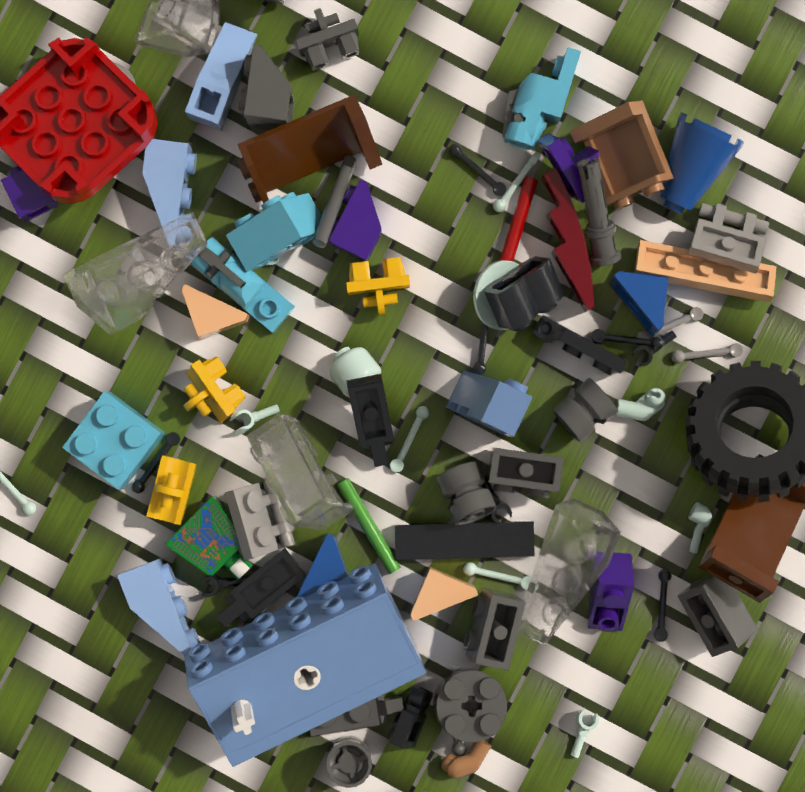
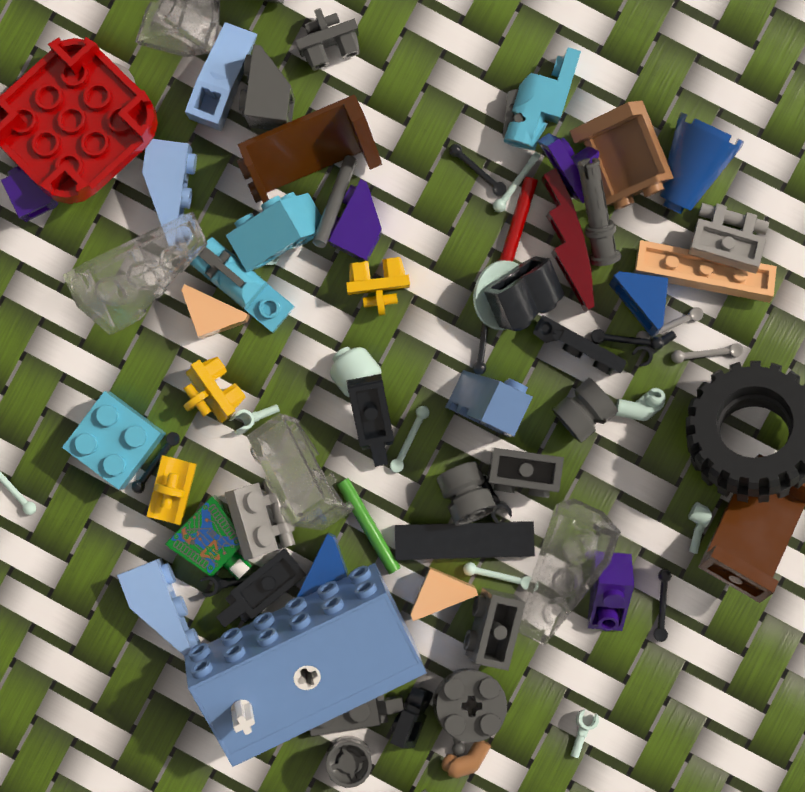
(717, 614): dark grey brick -> none

